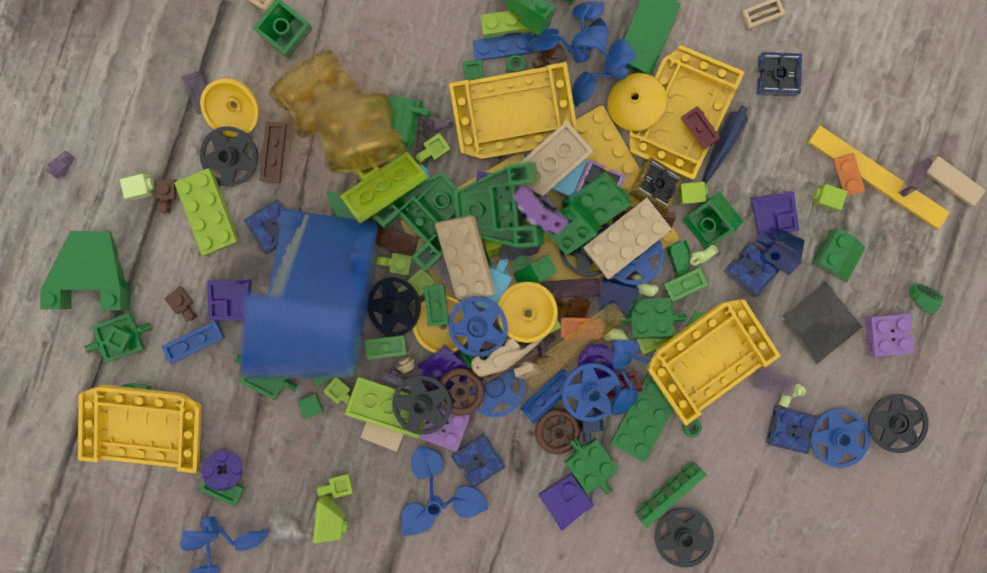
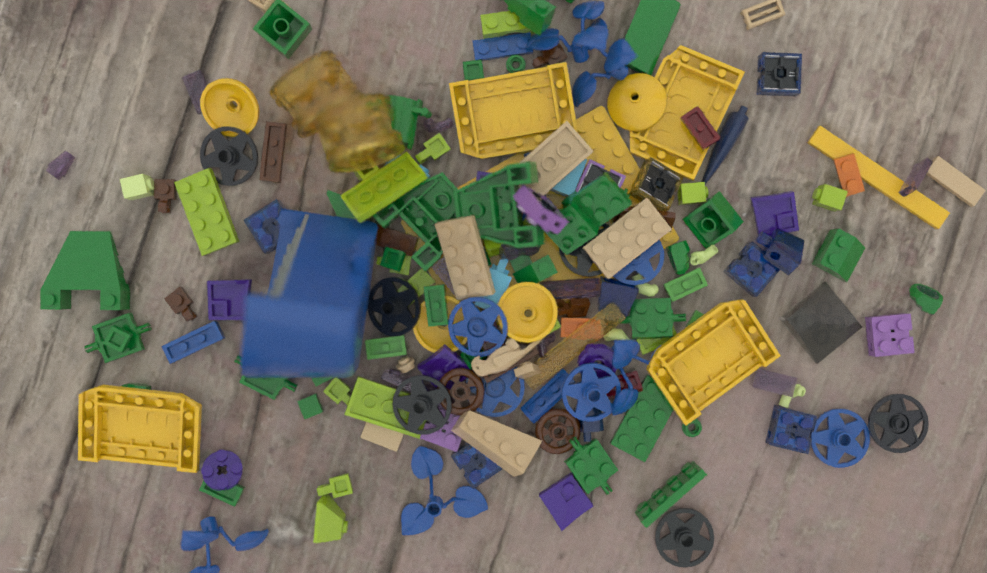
(393, 259): none -> green plate
(498, 442): none -> tan wedge

